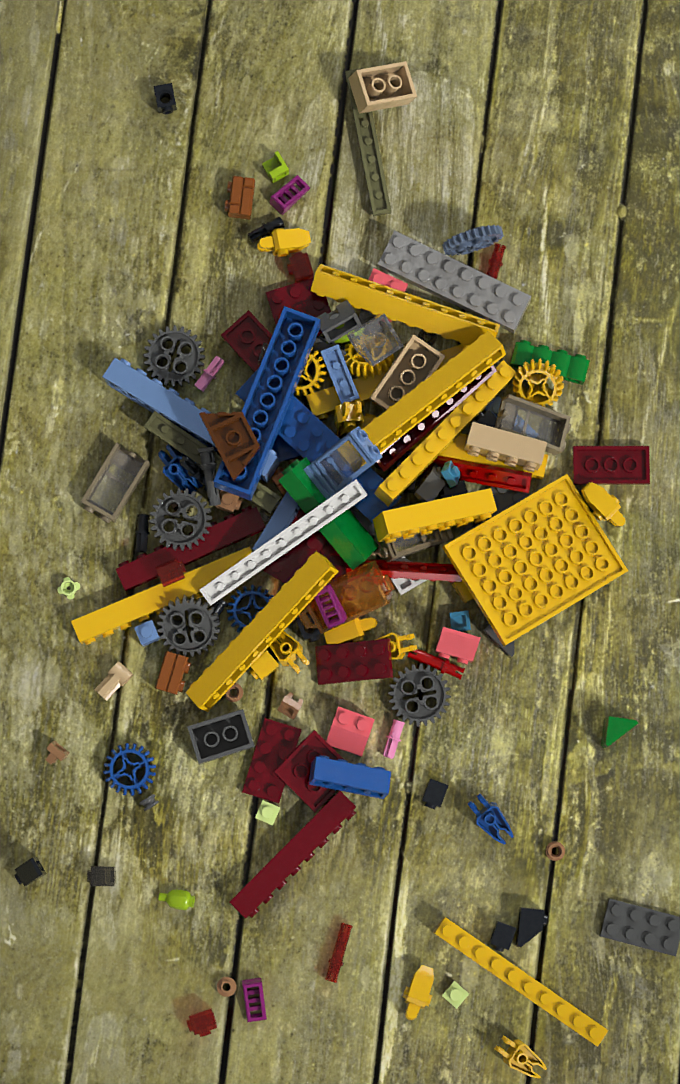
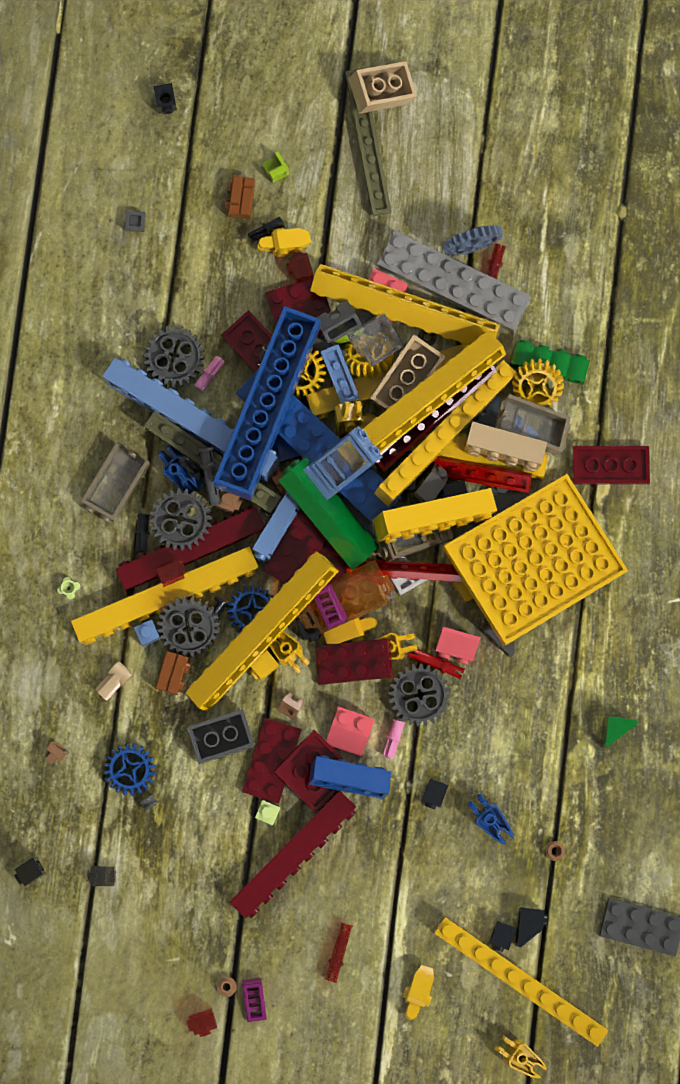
(135, 221): none -> dark grey plate
(178, 899): lime plant -> none
(232, 439): reddish brown wing -> none
(239, 693): medium nougat plate -> none
(280, 203): magenta slope -> none
(283, 542): white plate -> none
(451, 473): dark azure plate -> none
(455, 994): yellowish green plate -> none
(460, 621): dark azure plate -> none
(603, 504): yellow hinge -> none

